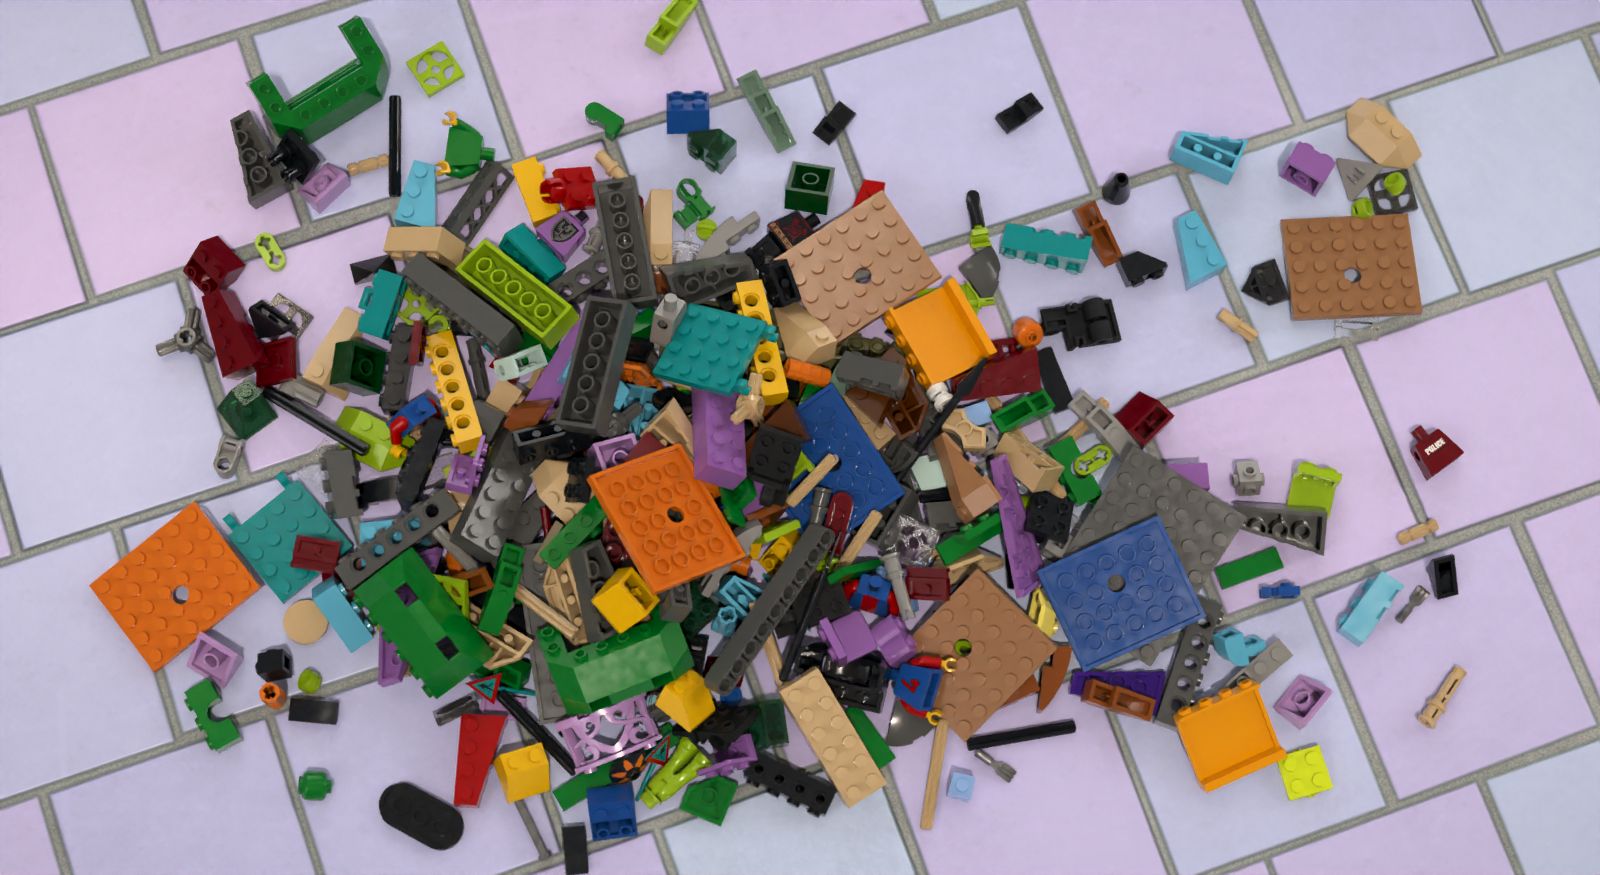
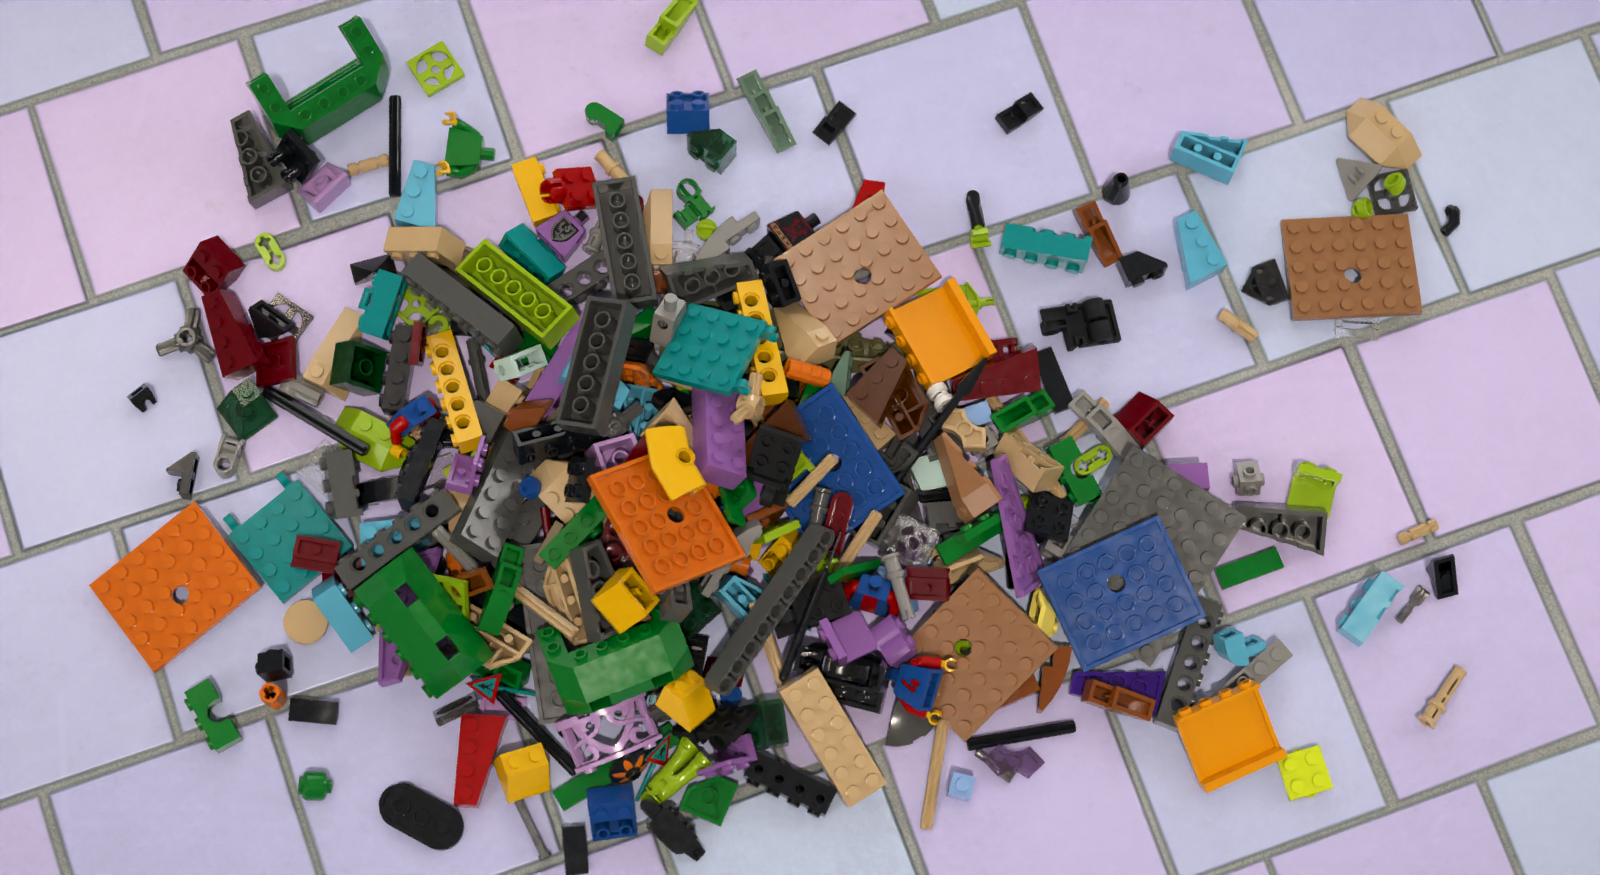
(141, 394): none -> black tile
(186, 469): none -> black slope
(213, 660): lavender slope -> none
(309, 681): lime tile -> none
(473, 195): dark grey fence -> none
(530, 487): none -> blue tile
(666, 449): none -> yellow panel
(672, 832): none -> black hinge
(726, 622): medium azure piece -> none
(809, 188): dark green brick -> none
(870, 737): green tile -> none
(873, 375): dark grey wedge -> none
(982, 272): dark grey brick -> none
(1004, 760): none -> clear purple tile
(1027, 332): orange head -> none
(1284, 591): blue plate -> none
(1302, 701): lavender slope -> none
(1307, 168): medium lavender brick -> none
(1433, 451): dark red torso -> none
(1453, 214): none -> black arm

